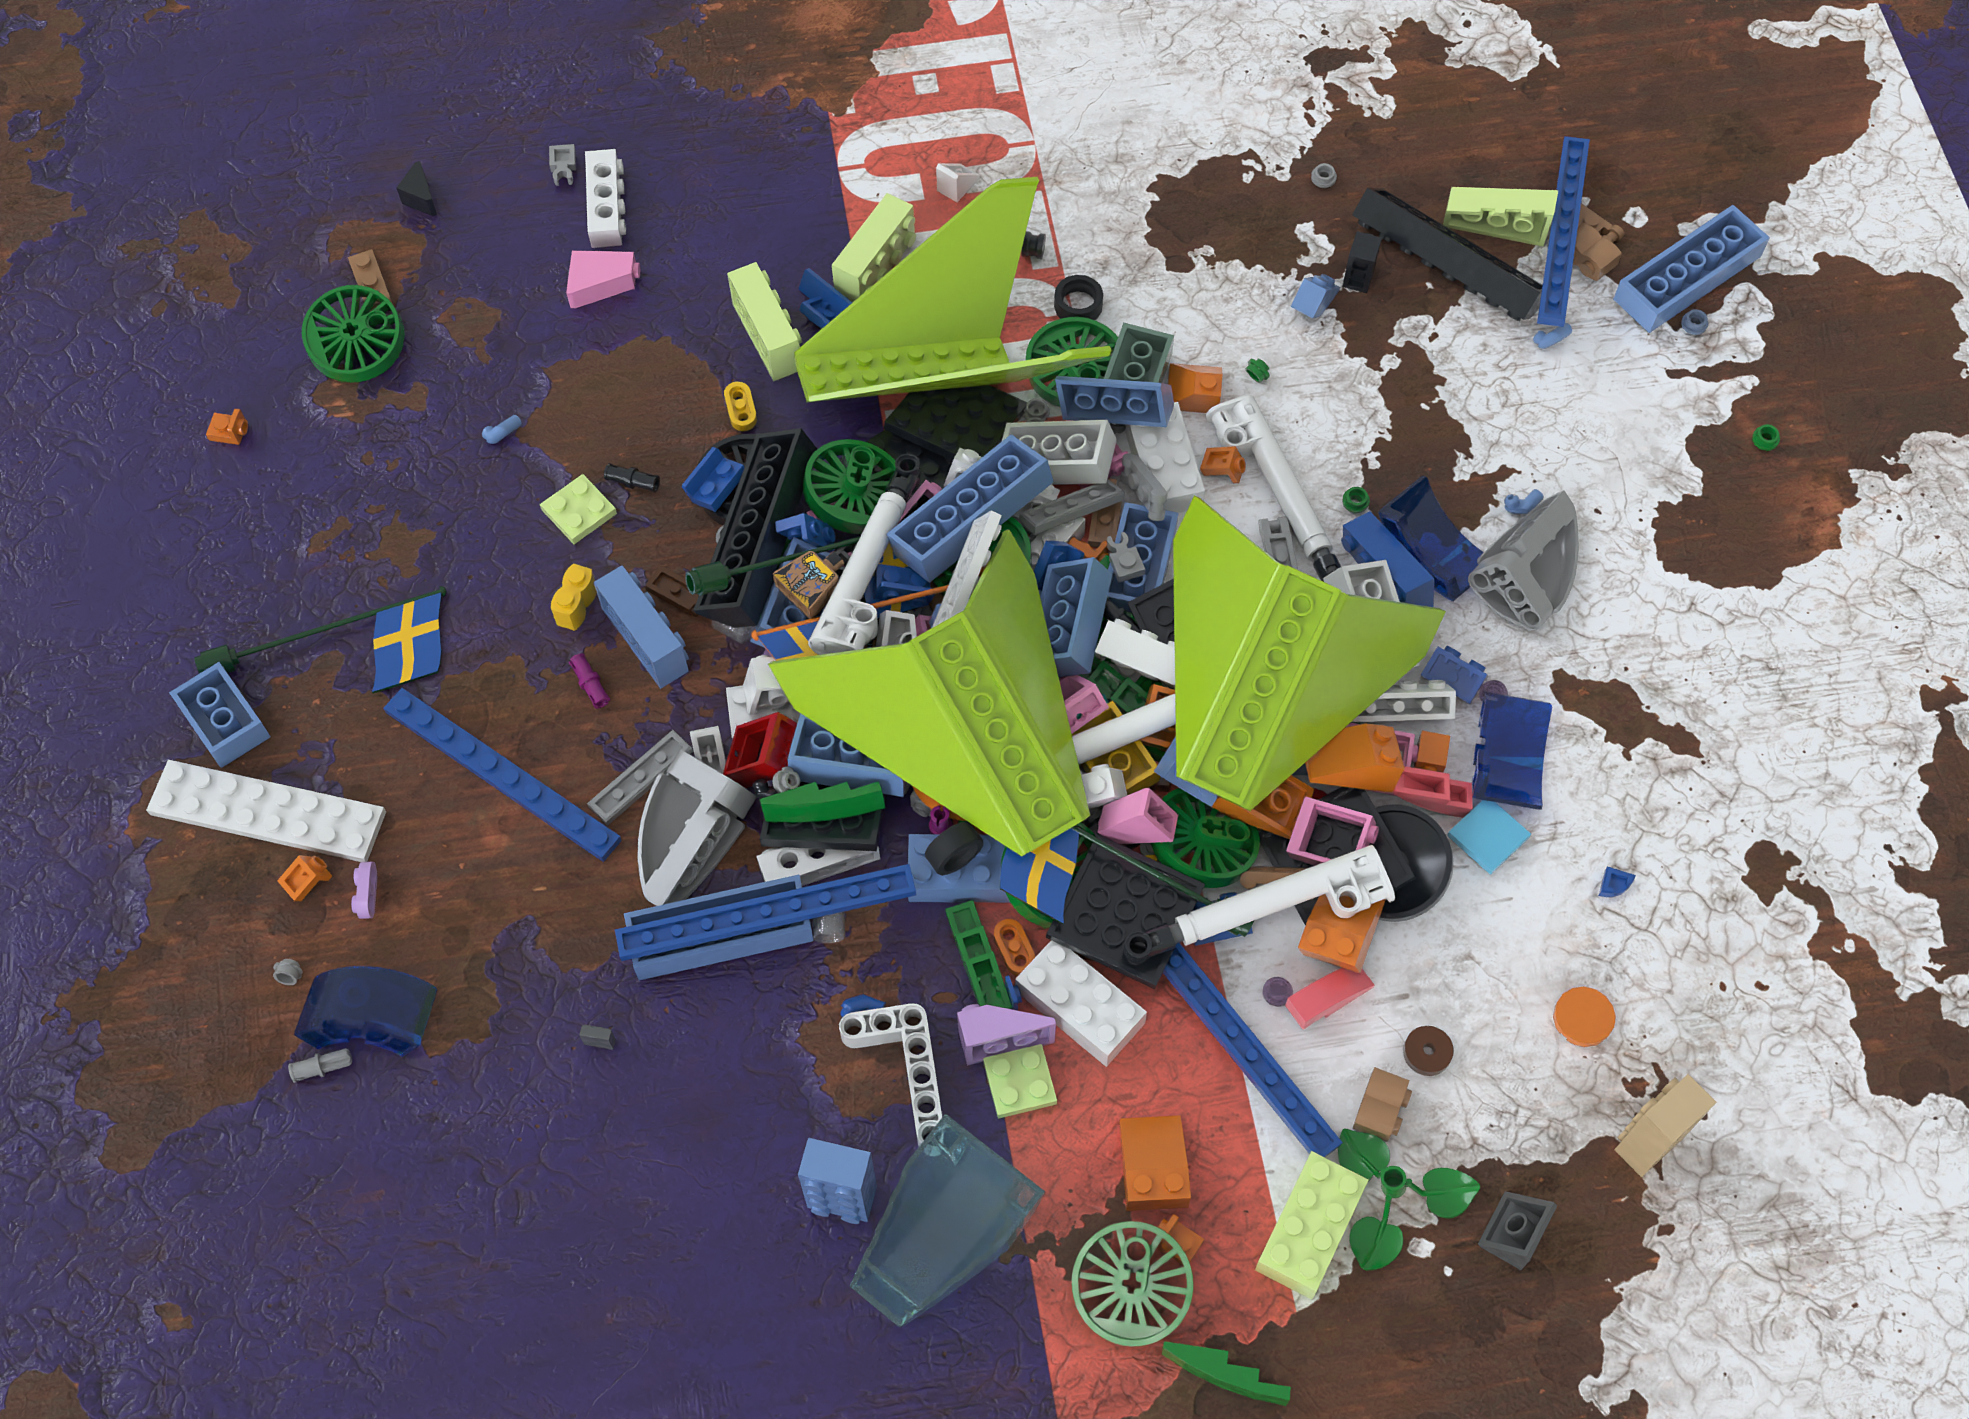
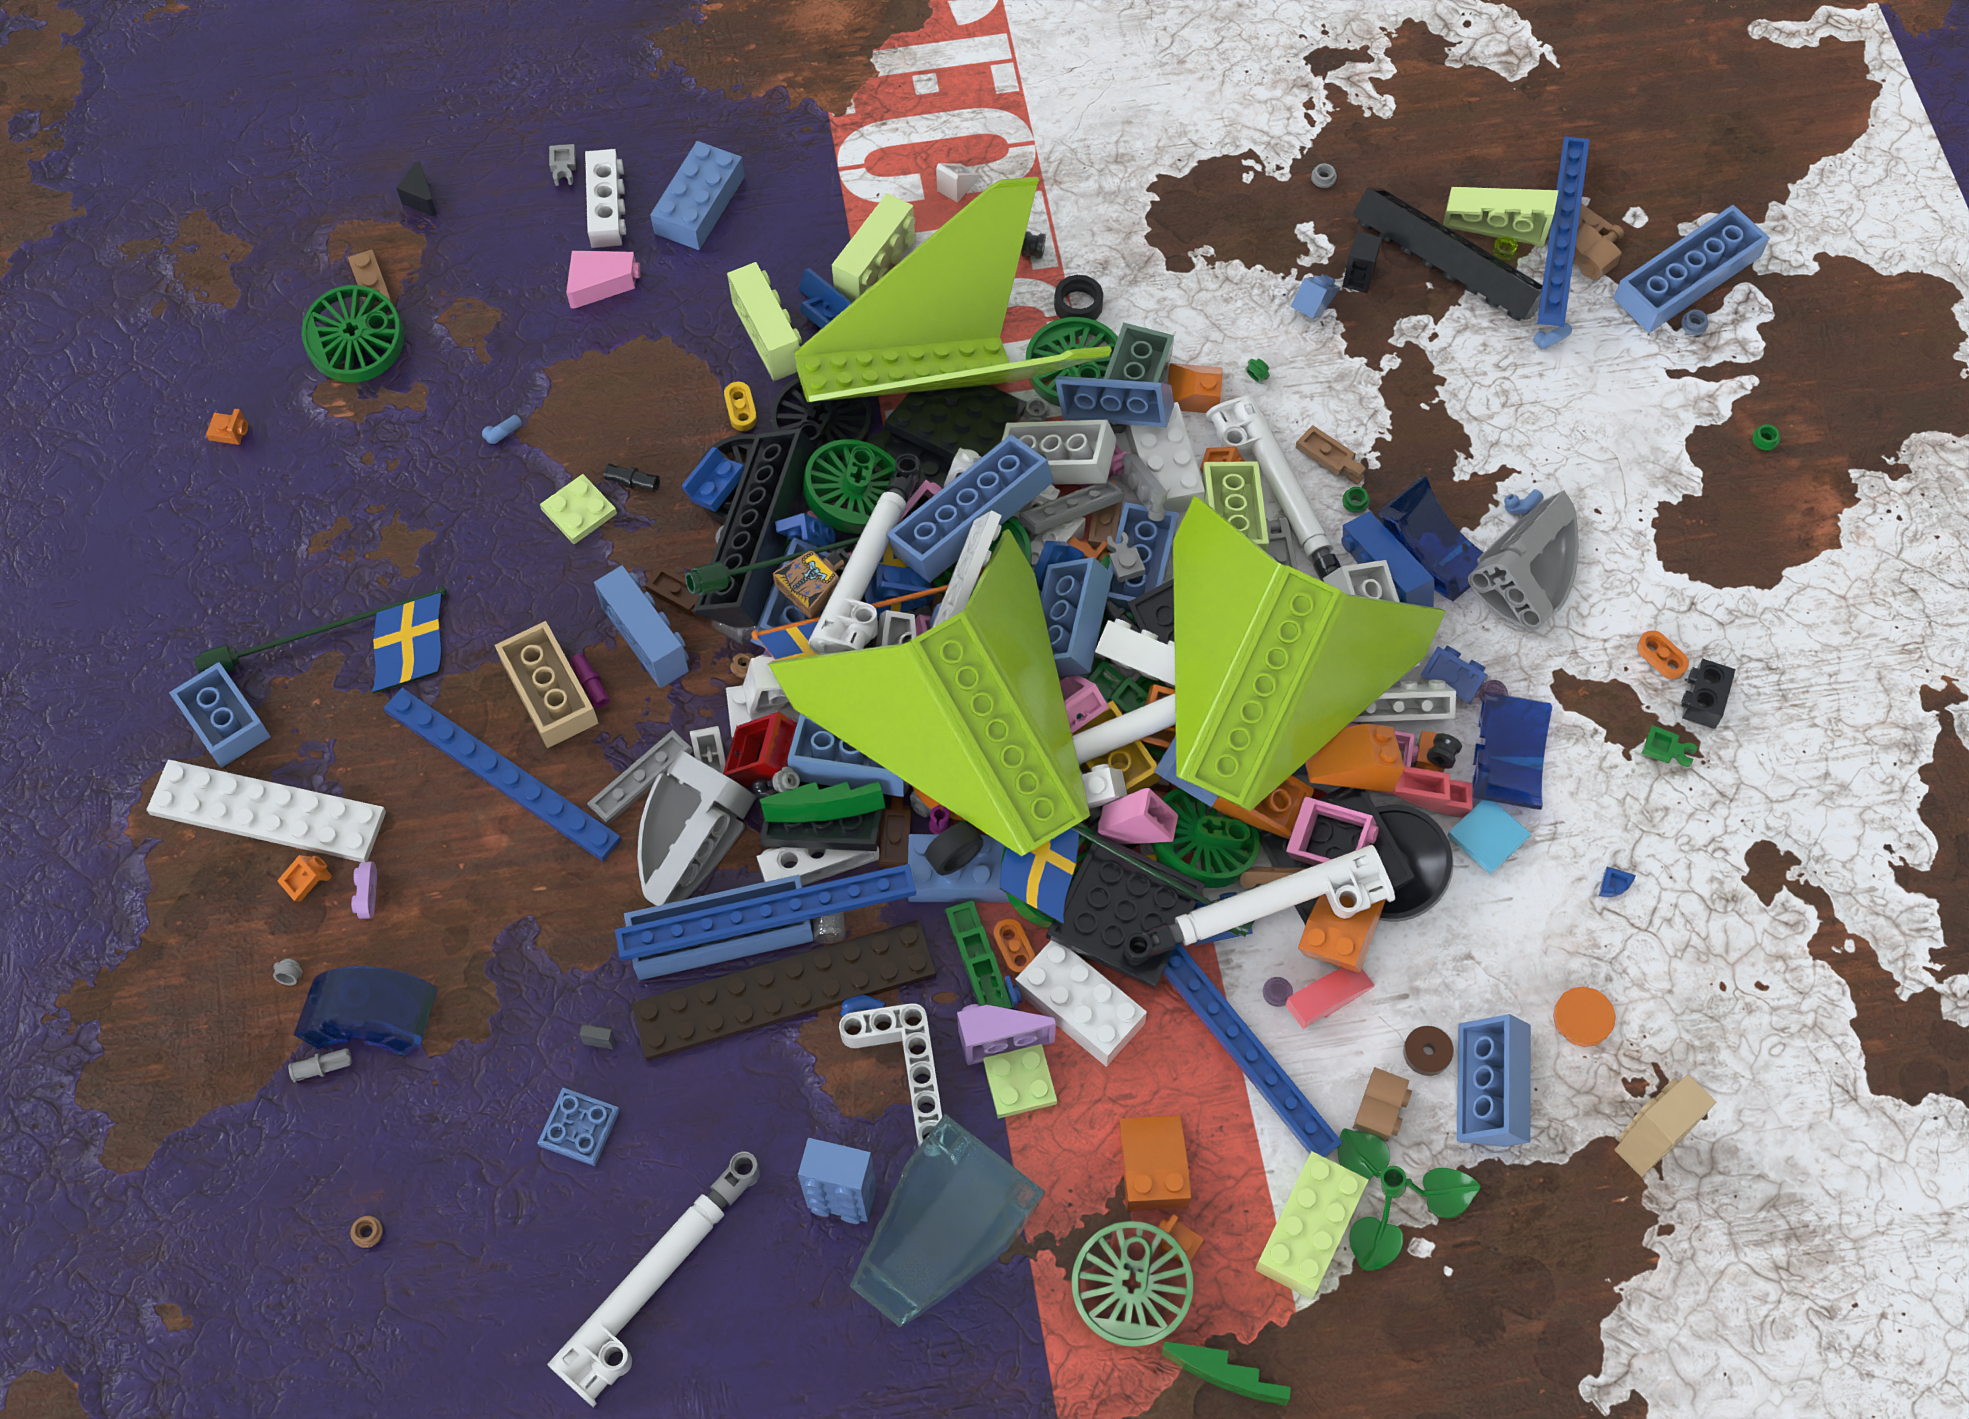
(362, 1224): none -> medium nougat plate
(546, 684): none -> tan brick
(573, 597): yellow brick -> none
(578, 1126): none -> medium blue tile
(586, 1355): none -> white piece
(697, 195): none -> medium blue brick
(736, 666): none -> medium nougat plate
(782, 990): none -> dark brown plate
(832, 416): none -> black piece
(895, 834): none -> reddish brown hinge
(1237, 495): none -> yellowish green brick
(1330, 454): none -> medium nougat plate
(1444, 751): none -> black wheel
(1494, 1081): none -> medium blue slope
(1508, 242): none -> clear neon green bush
(1517, 1228): dark grey slope -> none
(1664, 654): none -> orange plate
(1664, 746): none -> green plate
(1713, 694): none -> black brick

